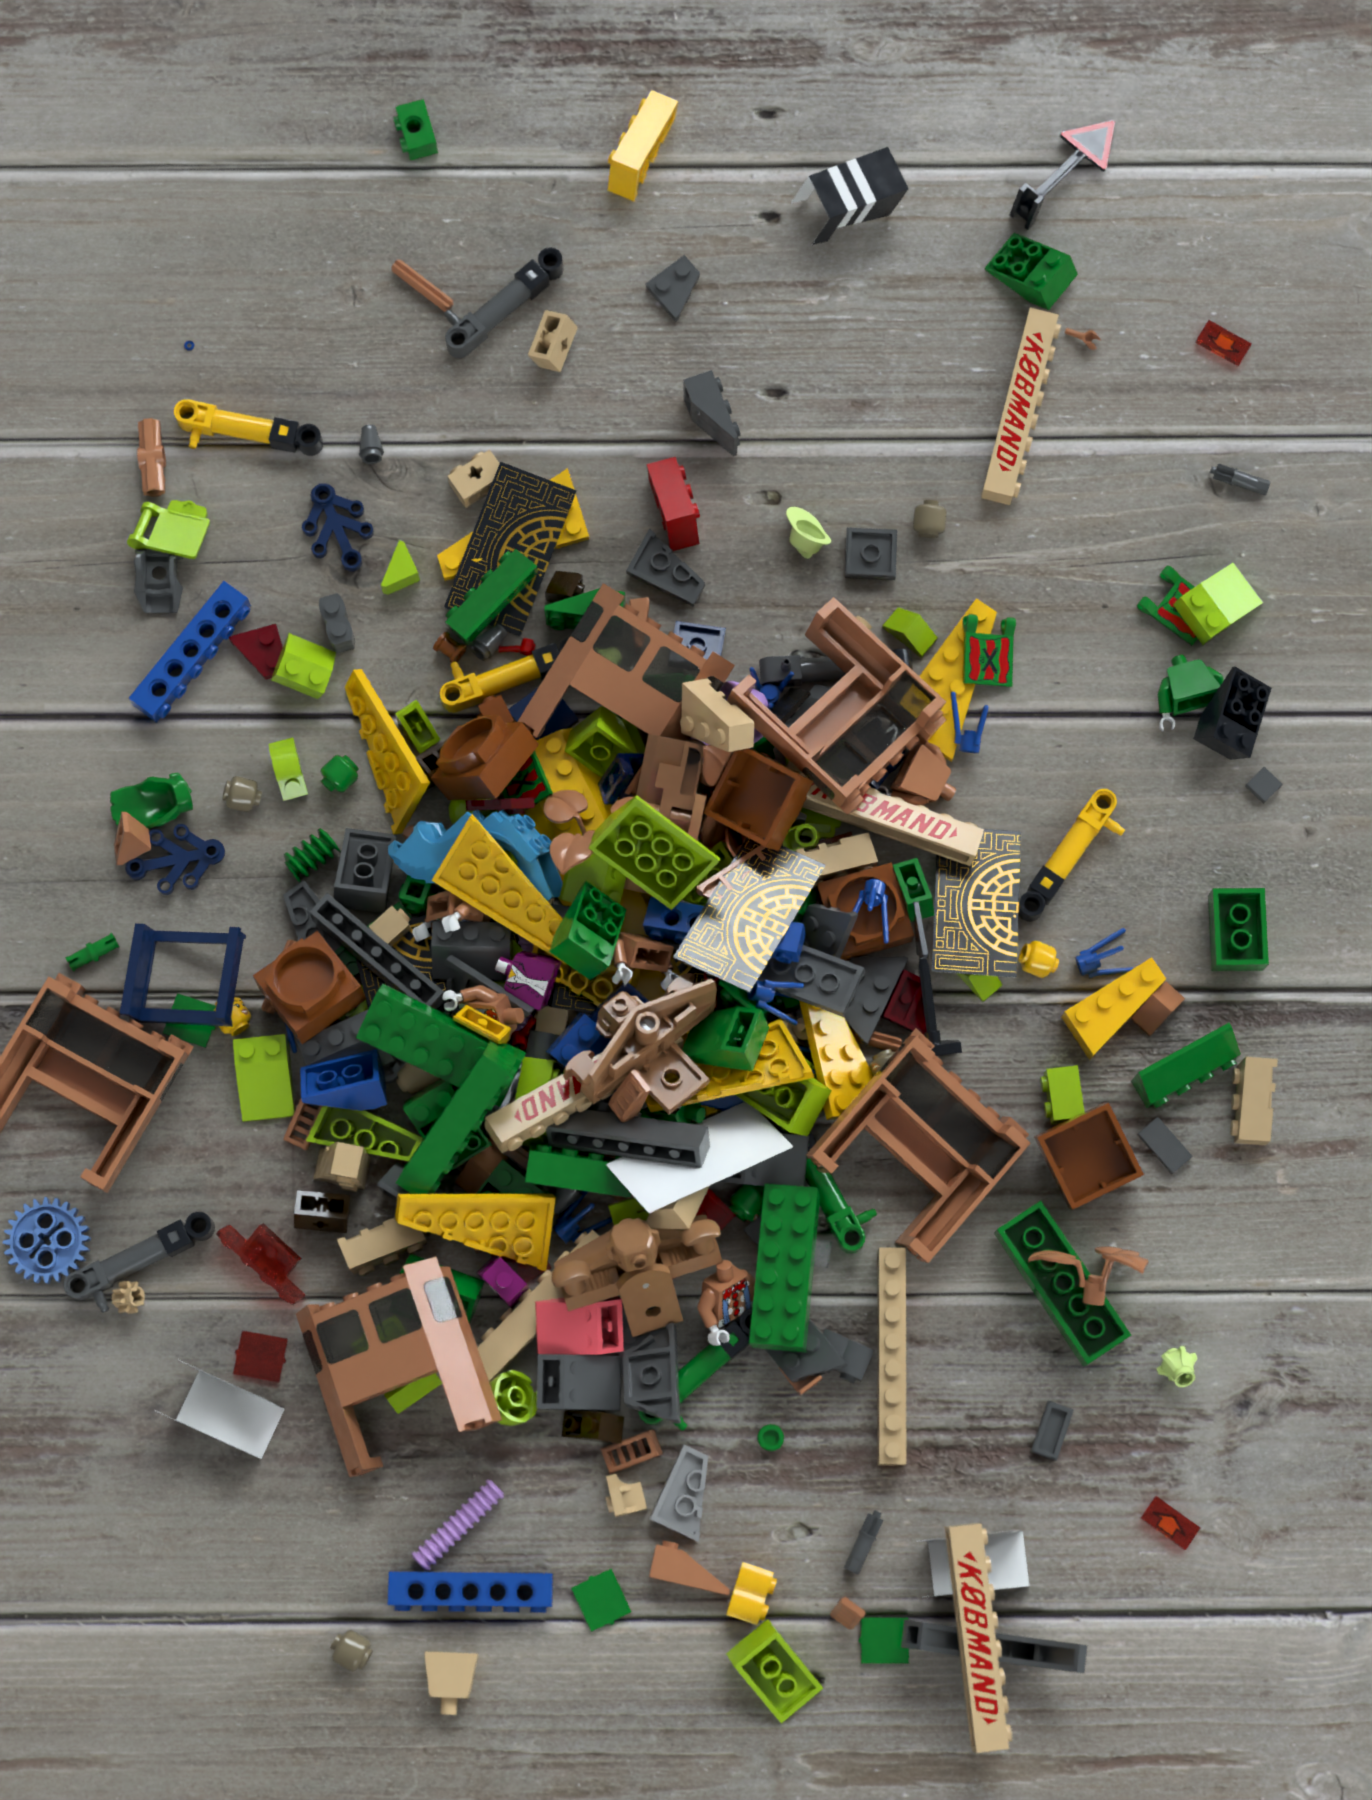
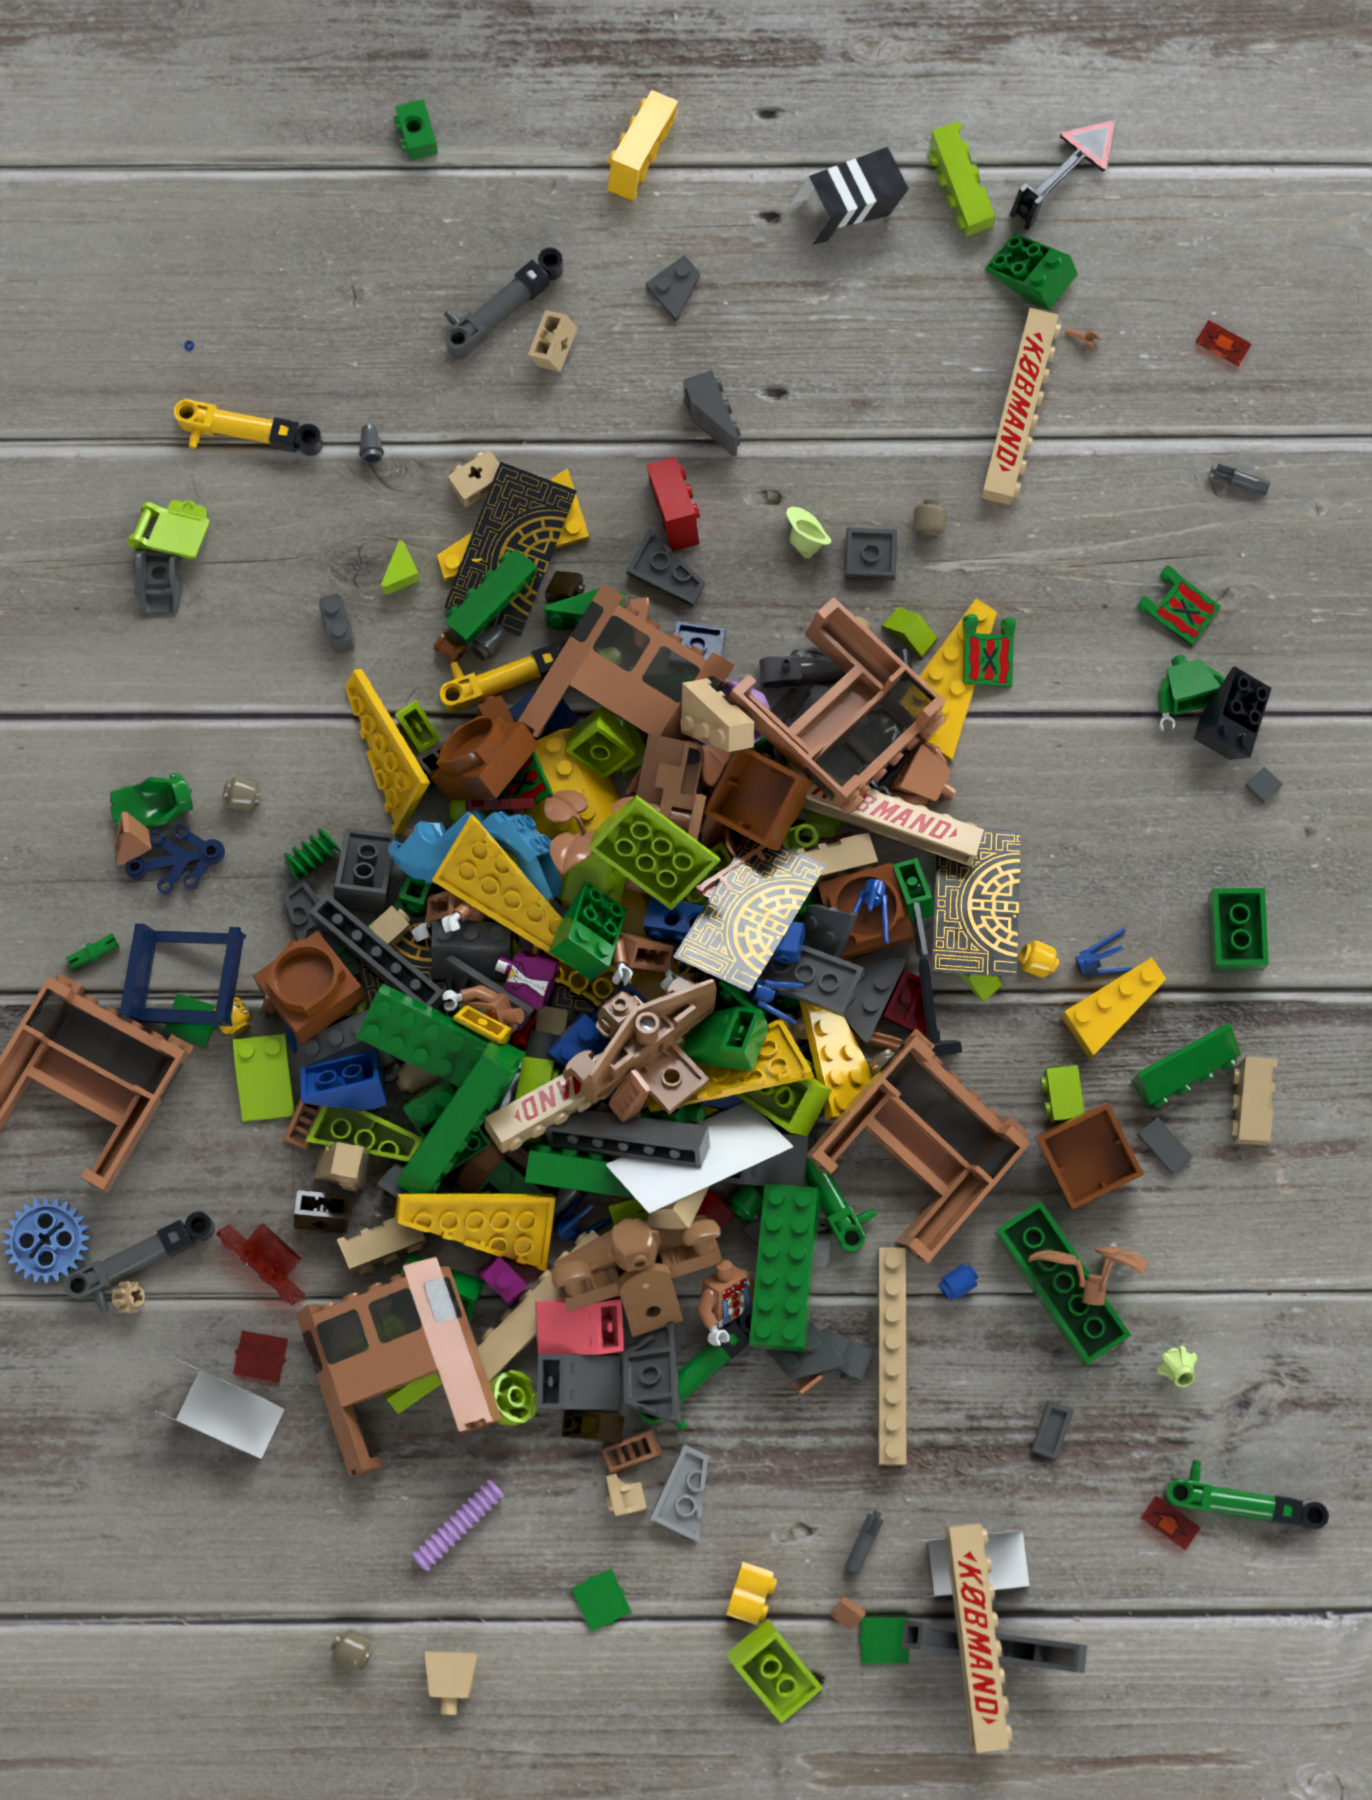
(151, 457): nougat piece -> none
(175, 657): blue brick -> none
(260, 648): dark red wing -> none
(288, 769): lime brick -> none
(304, 666): lime slope -> none
(335, 523): dark blue plant -> none
(339, 773): green head -> none
(400, 1583): blue brick -> none
(422, 285): nougat axle -> none
(526, 647): red hand -> none
(619, 775): panel -> none
(679, 1568): nougat slope -> none
(769, 690): blue plant -> none
(770, 1437): green tile -> none
(958, 1282): none -> blue brick
(960, 179): none -> lime wedge
(971, 740): blue plant -> none
(1068, 852): yellow piece -> none
(1157, 1008): nougat slope -> none
(1217, 603): lime slope -> none
(1245, 1504): none -> green piece

